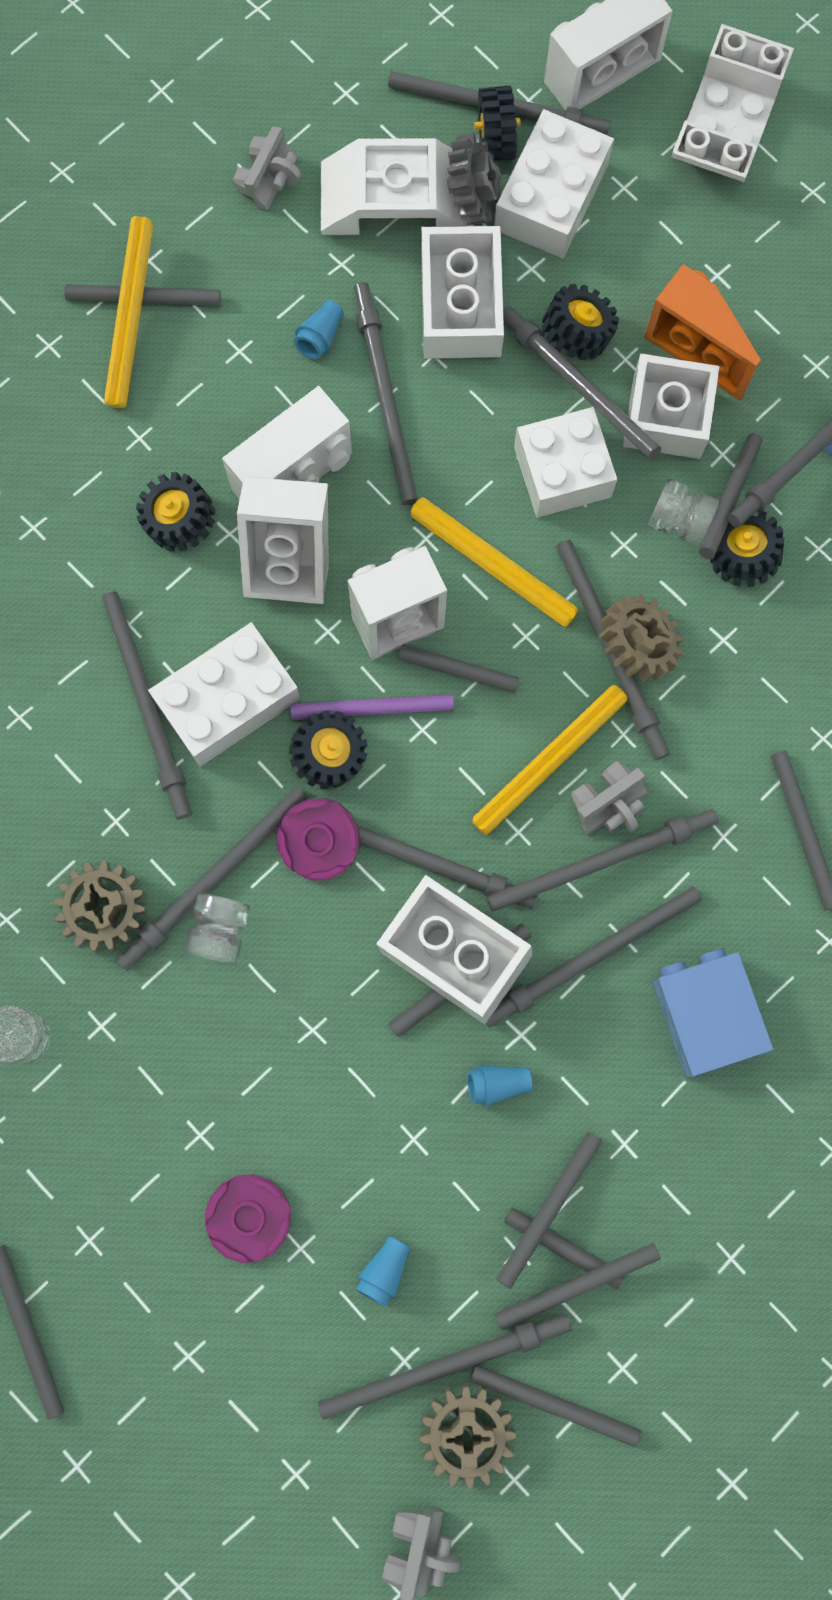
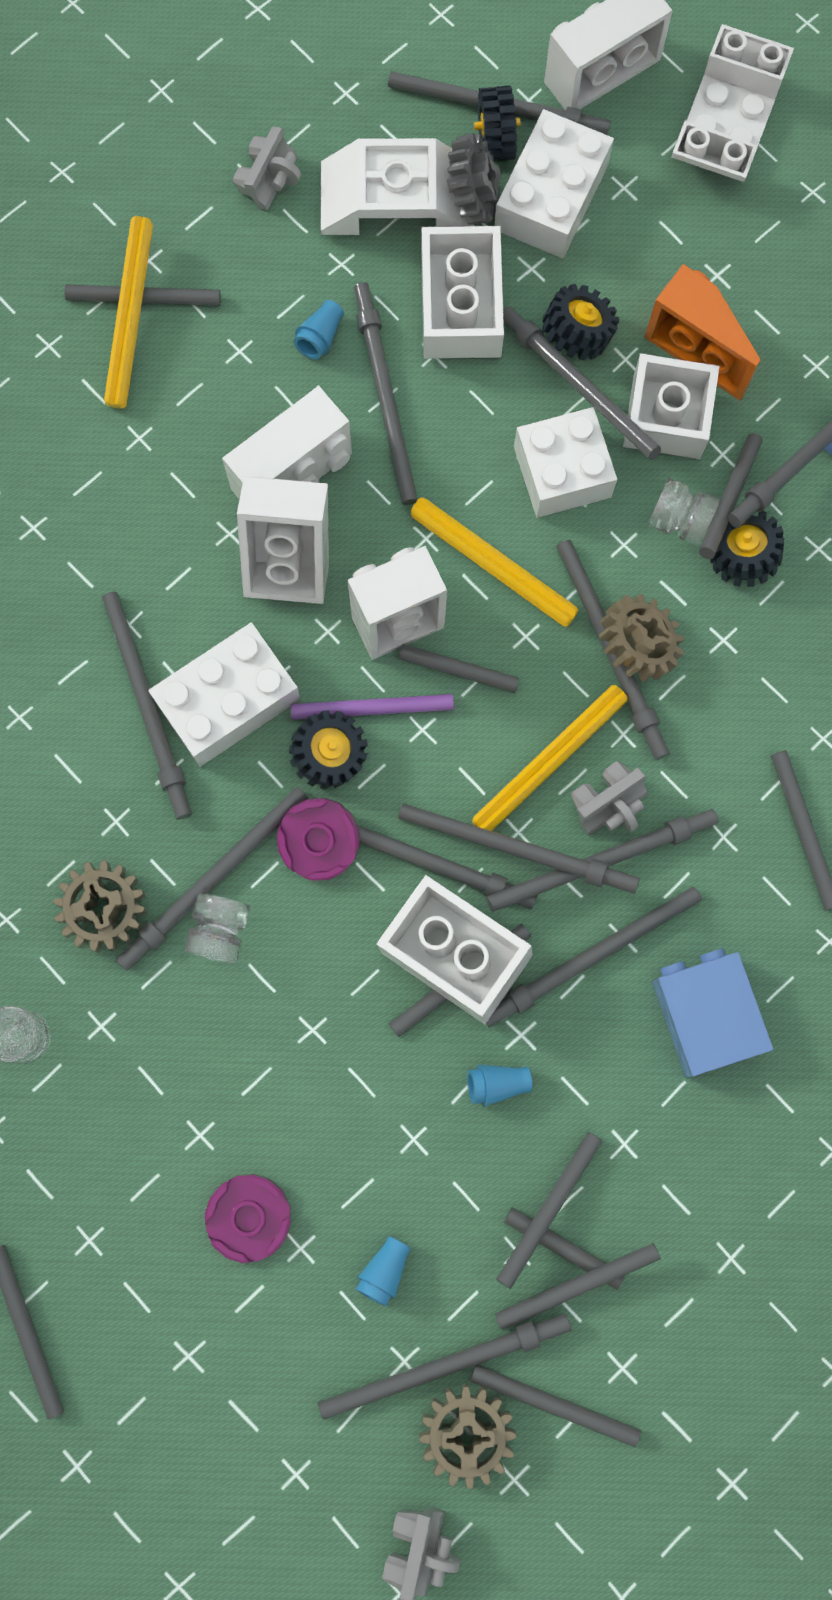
(175, 512): black wheel -> none
(594, 872): none -> dark grey bar

